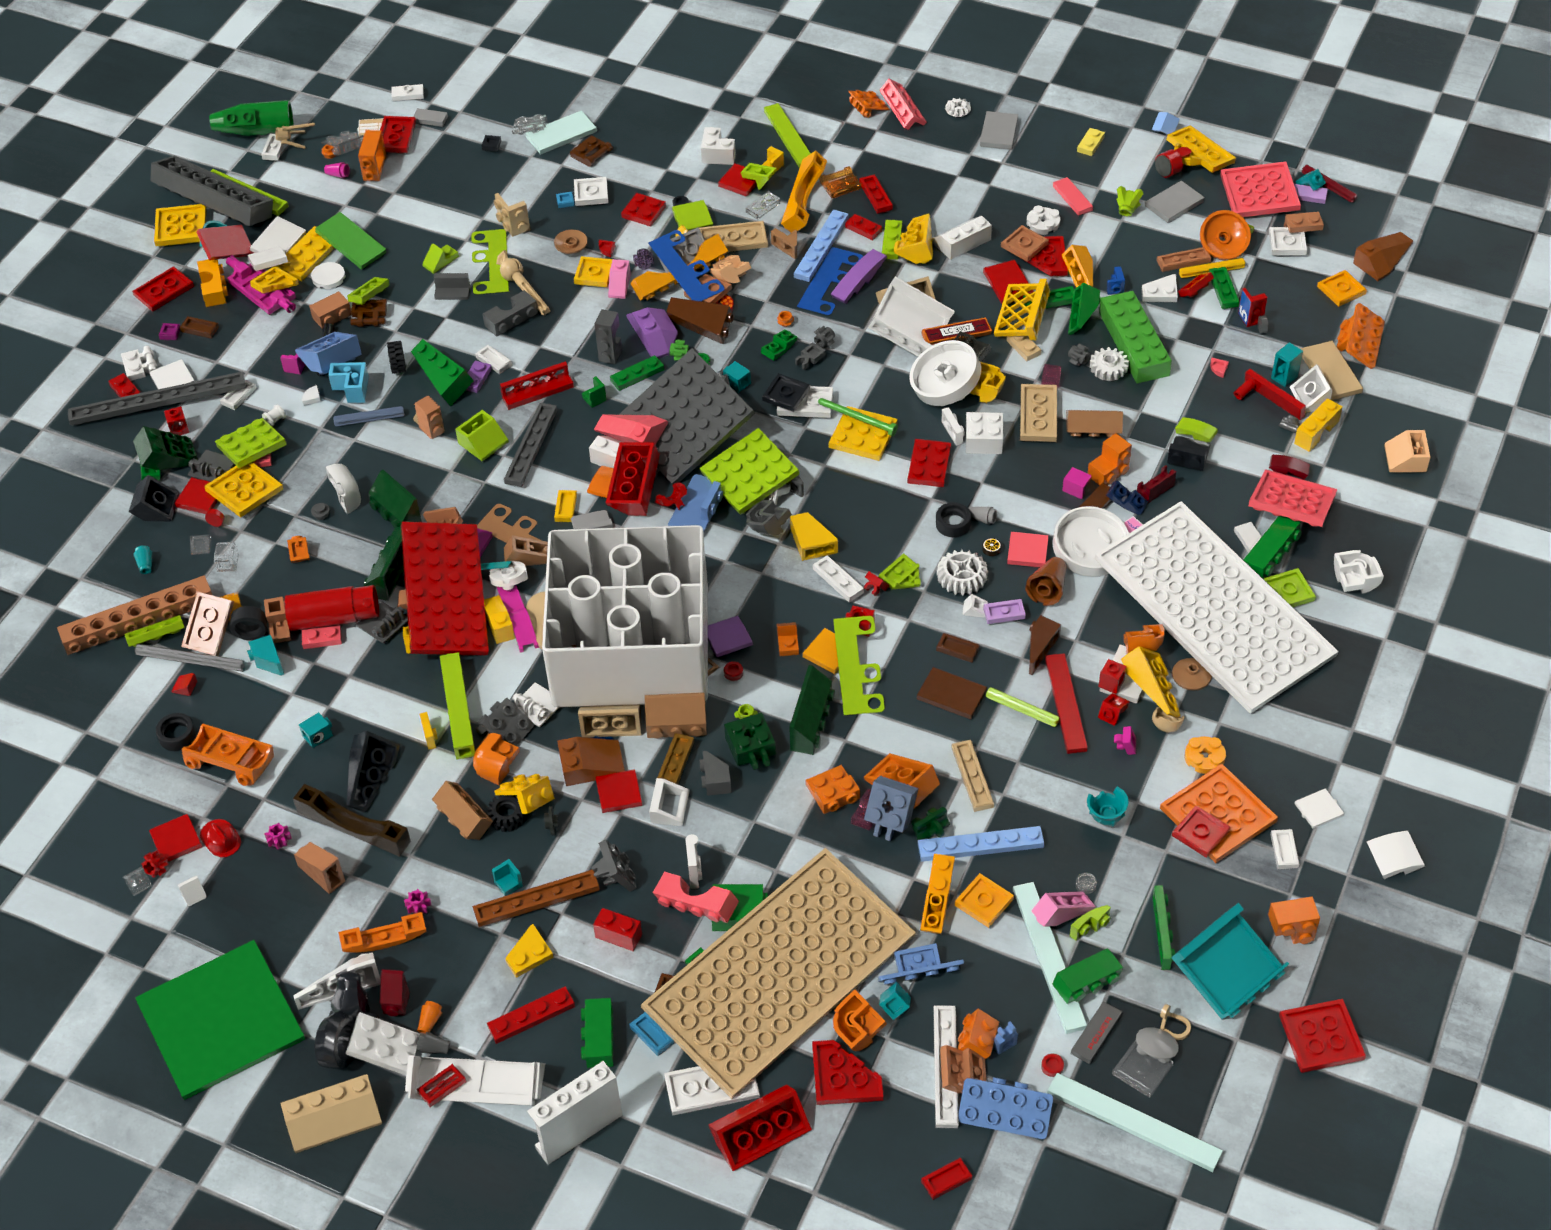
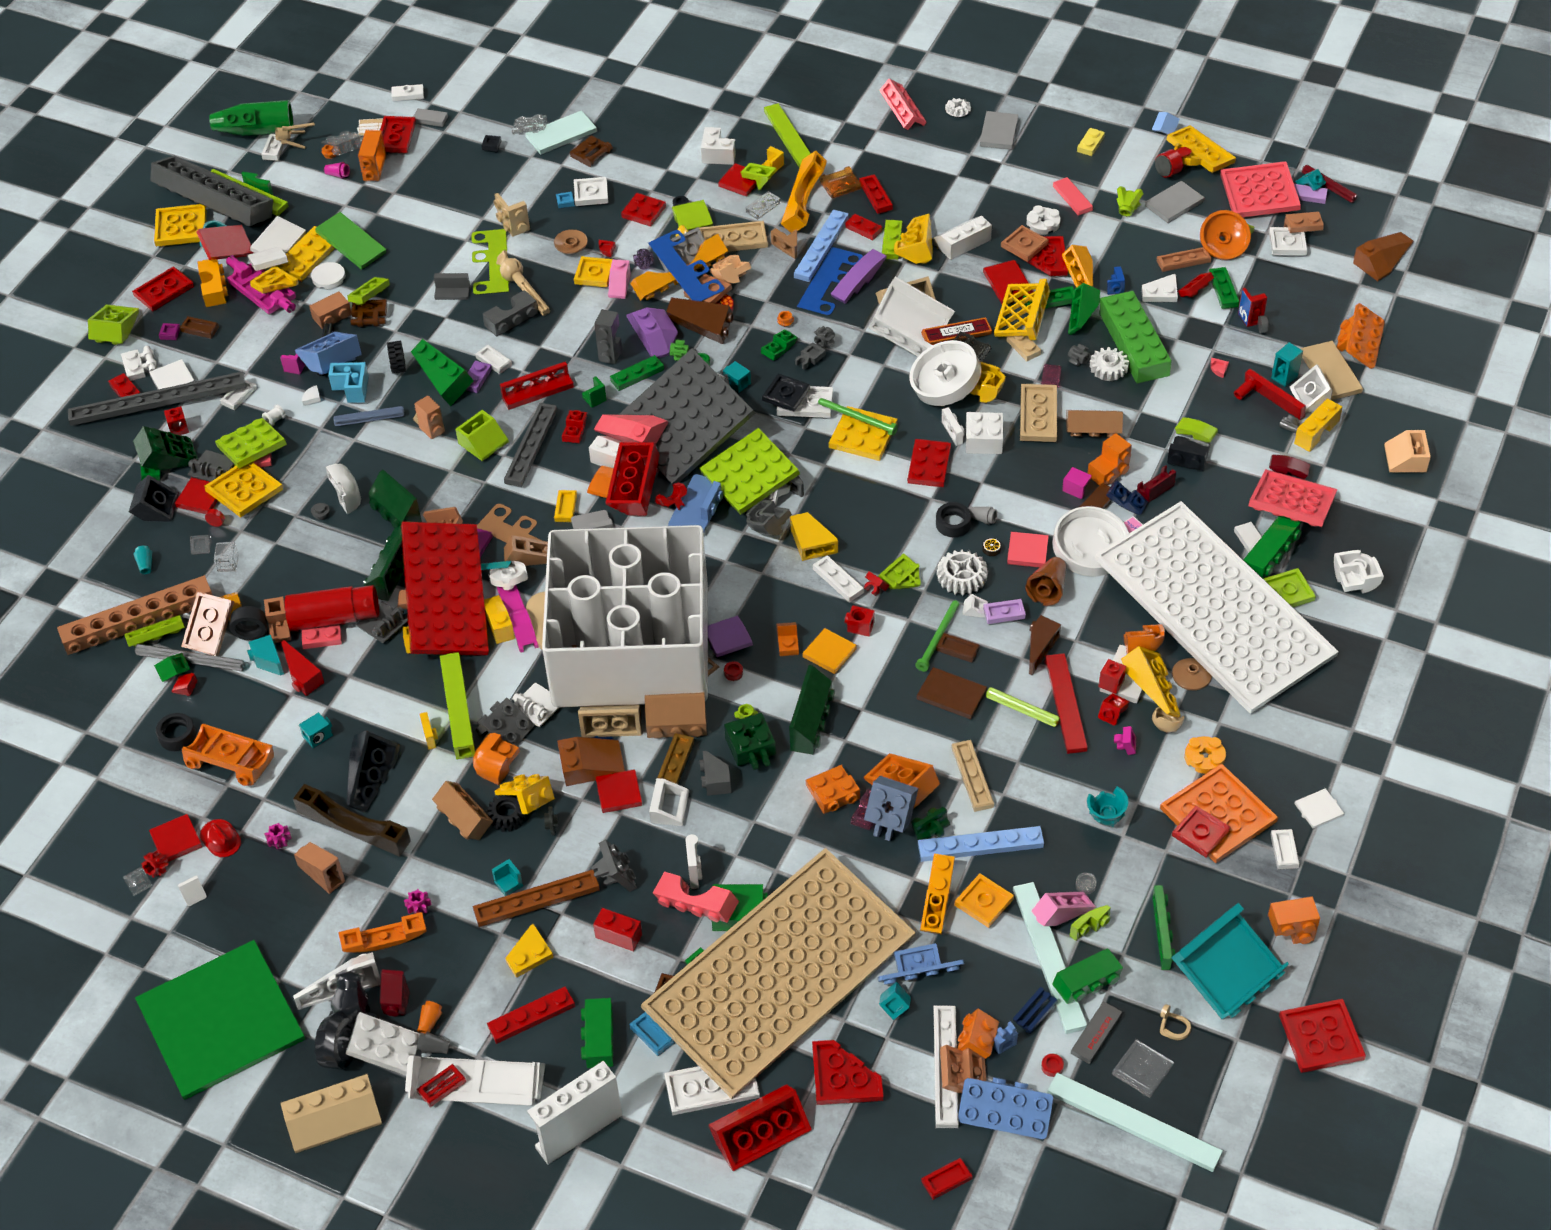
(112, 324): none -> lime slope
(171, 667): none -> green panel
(253, 180): none -> green slope
(298, 549): orange bracket -> none
(304, 674): none -> red slope
(439, 257): lime slope -> none
(574, 426): none -> red slope
(850, 670): lime piece -> none
(857, 1021): orange brick -> none
(866, 102): orange hinge -> none
(923, 664): none -> bright green bar
(1046, 996): none -> dark blue tile
(1156, 1044): light grey dish -> none
(1204, 268): yellow axle -> none
(1342, 288): light orange tile -> none
(1395, 854): white slope -> none

